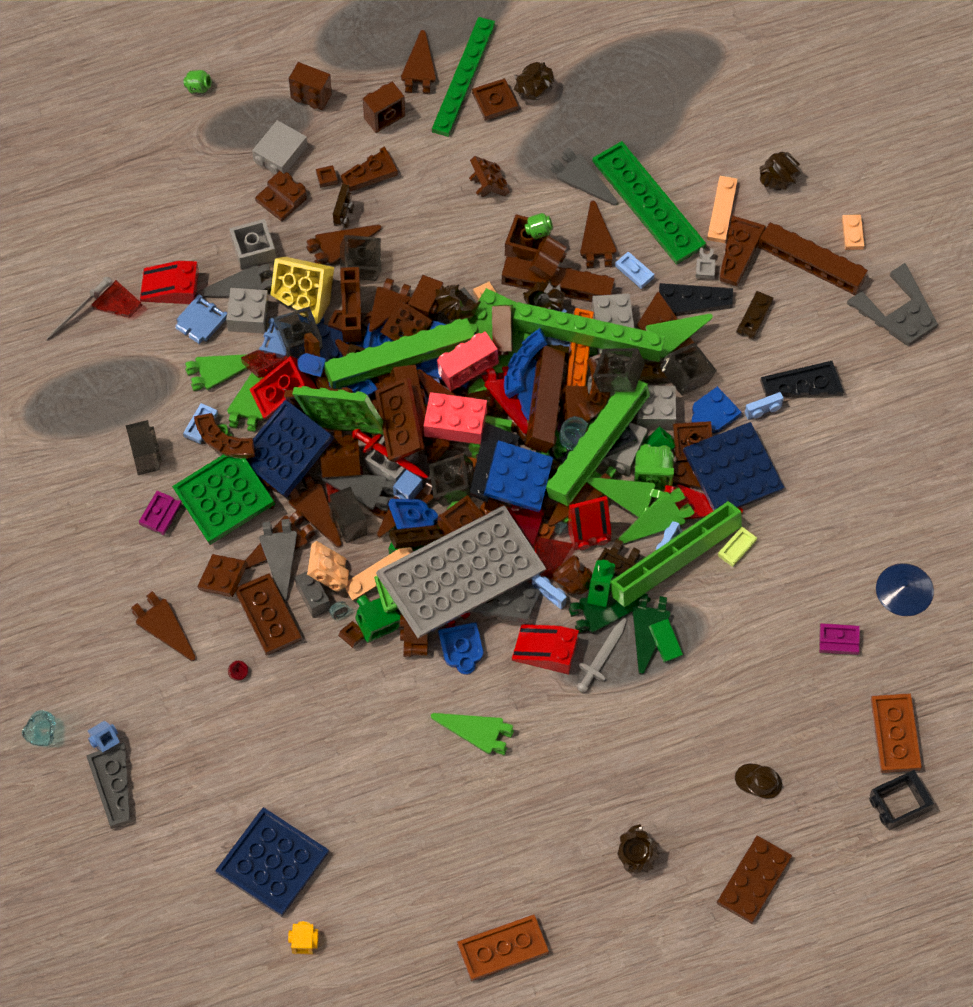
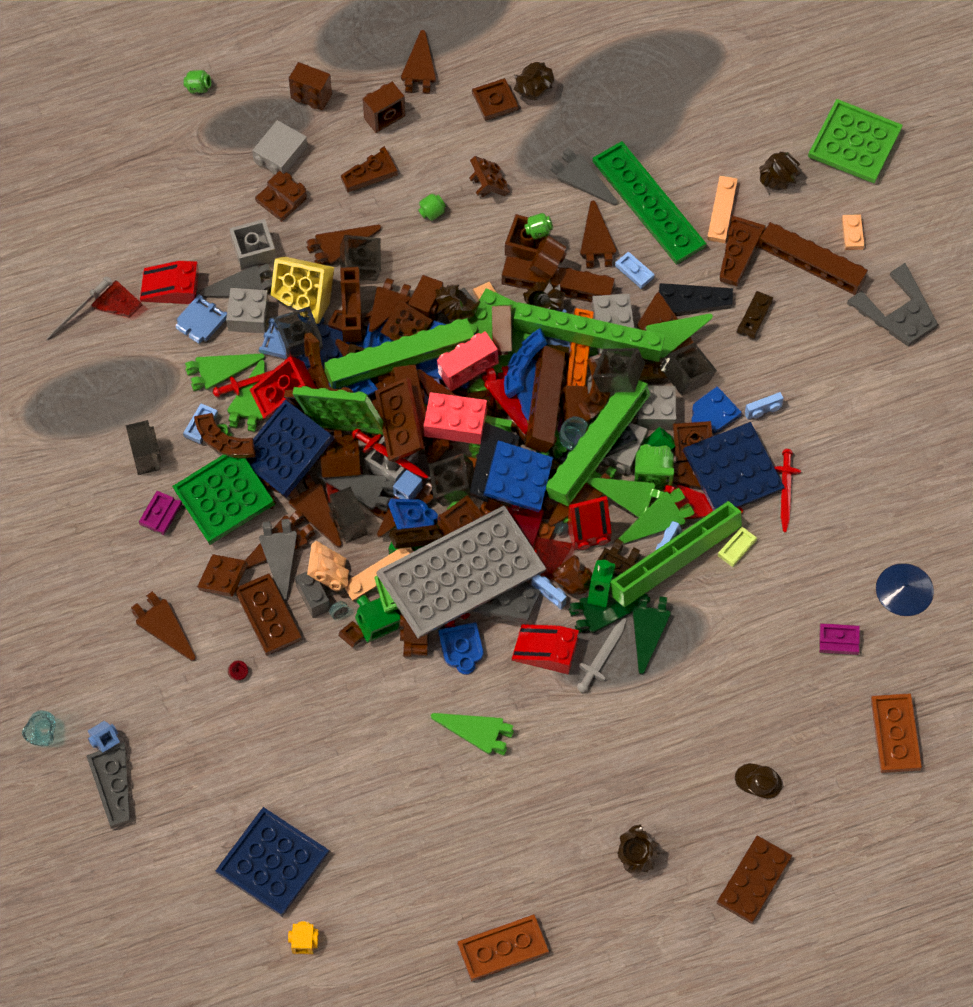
(234, 386): none -> red sword
(261, 363): clear red wing -> none
(311, 364): blue plate -> none
(326, 176): reddish brown plate -> none
(342, 205): dark brown plate -> none
(431, 207): none -> bright green head
(463, 77): green plate -> none
(665, 640): green tile -> none
(705, 266): light grey plate -> none
(786, 471): none -> red sword
(805, 381): black wing -> none
(855, 141): none -> bright green plate
(916, 787): black window -> none

